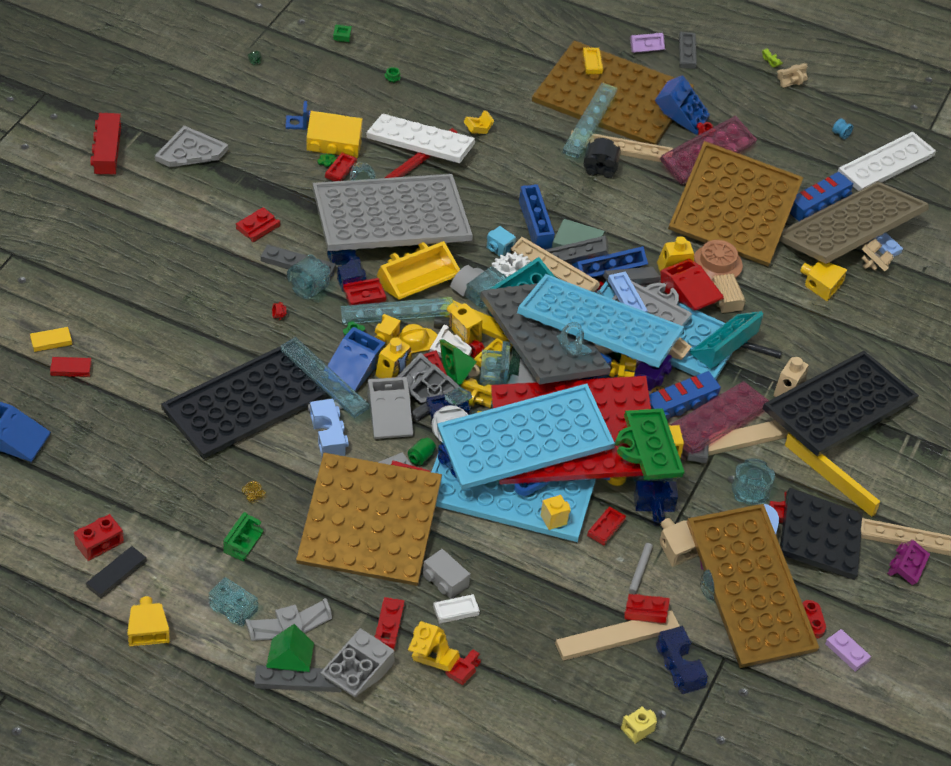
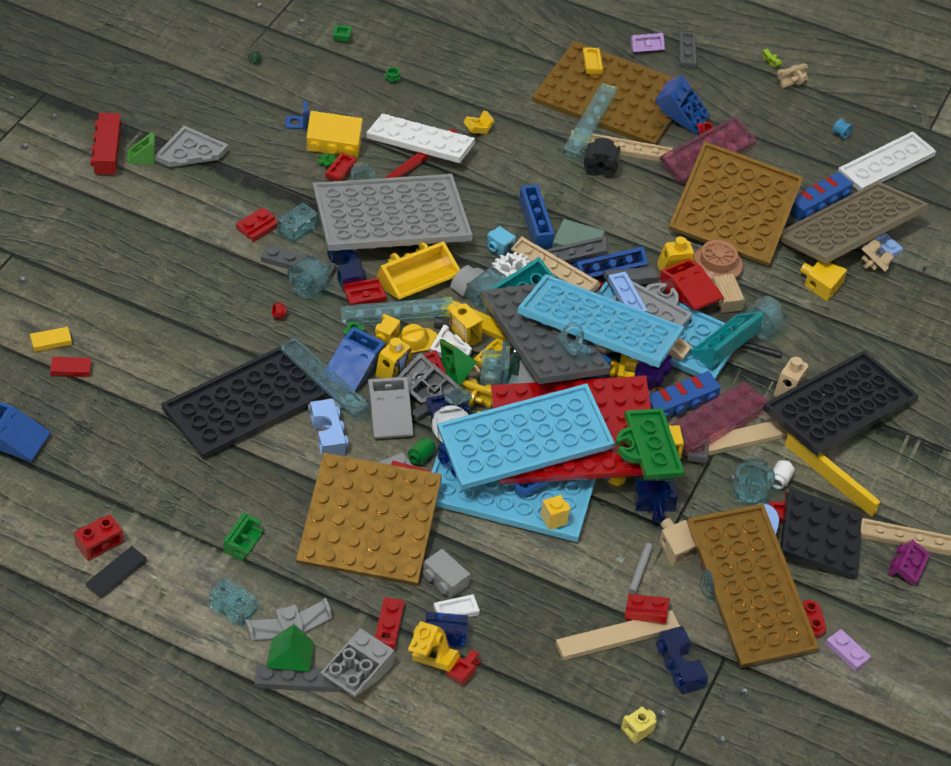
(143, 151): none -> bright green slope
(147, 624): yellow torso -> none
(253, 490): clear yellow plate -> none
(297, 222): none -> clear light blue brick
(453, 625): none -> clear blue brick
(476, 347): red plate -> none
(606, 525): red plate -> none
(772, 315): none -> clear light blue brick
(783, 473): none -> white brick

